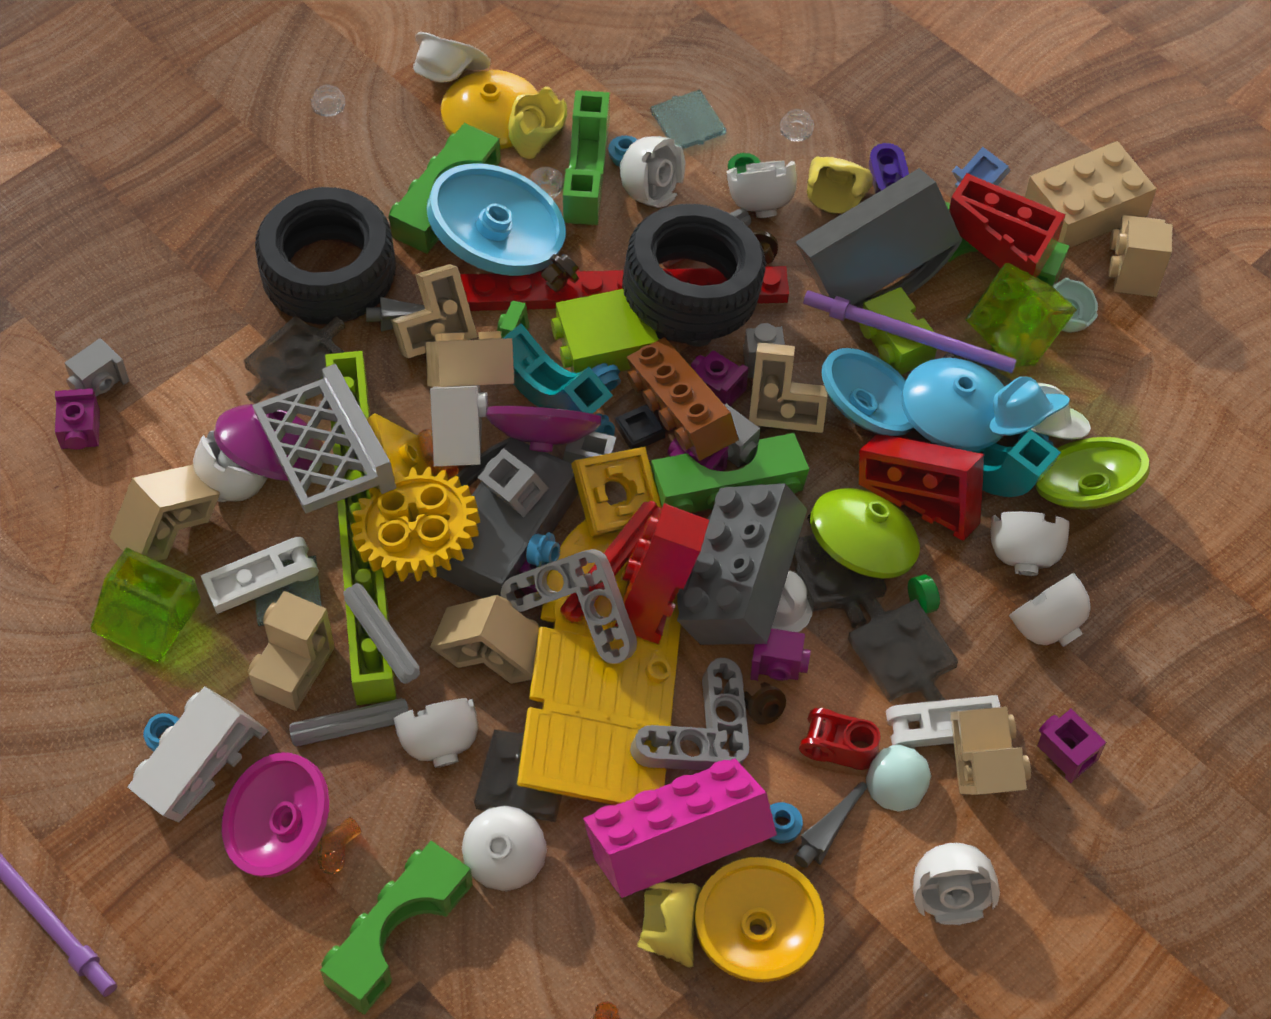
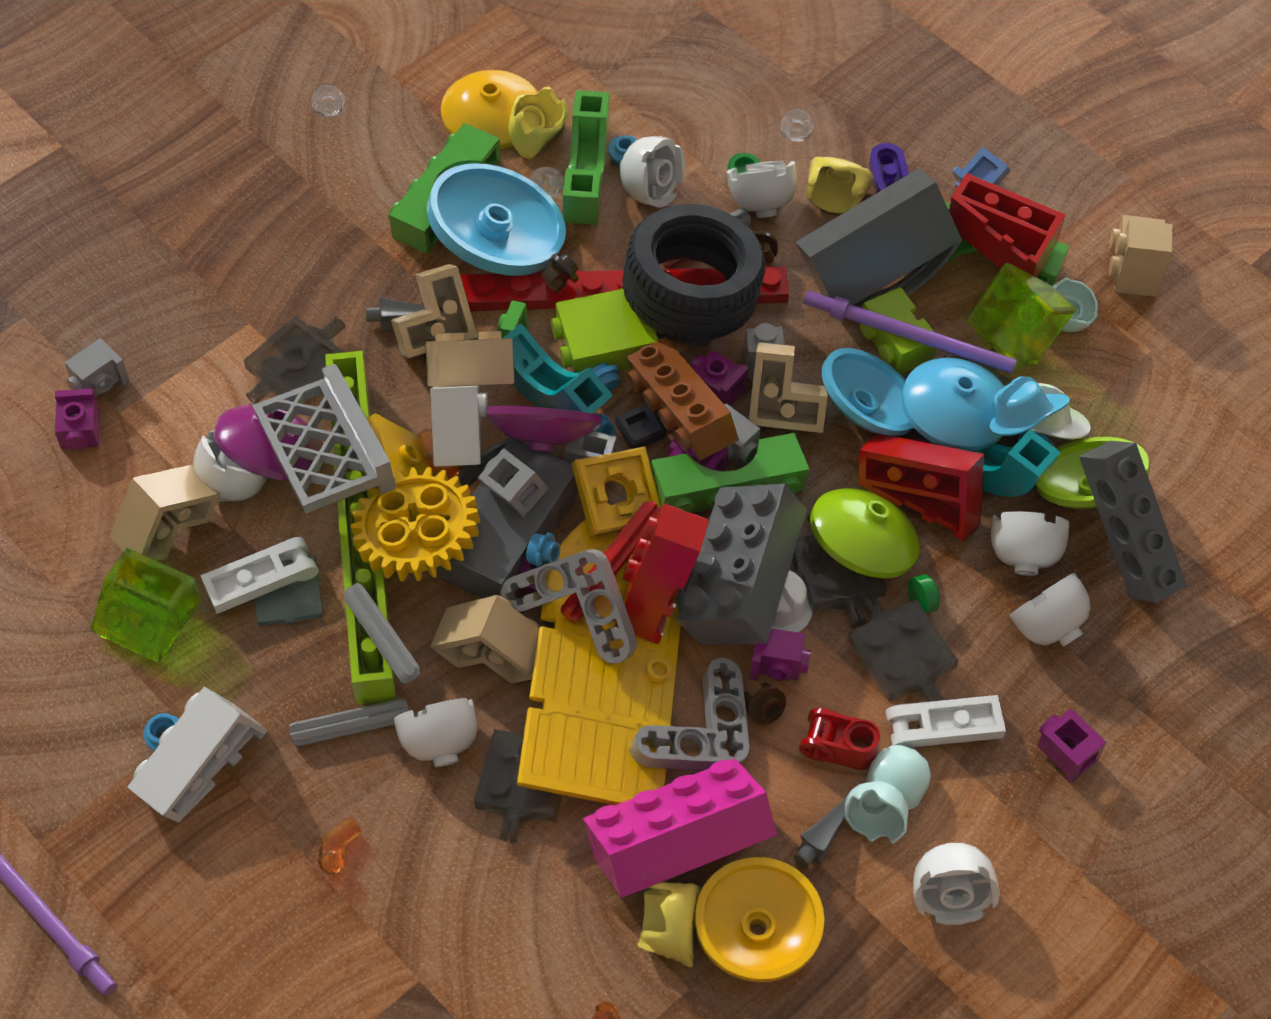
(275, 815): dark pink dish -> none
(296, 650): tan brick -> none
(317, 216): black tyre -> none
(429, 885): bright green arch -> none
(446, 59): white piece -> none
(504, 848): white cylinder -> none
(688, 119): clear light blue piece -> none
(790, 831): dark azure plate -> none
(877, 811): none -> light aqua hair
(986, 754): tan brick -> none
(1093, 192): tan brick -> none
(1133, 521): none -> dark grey brick

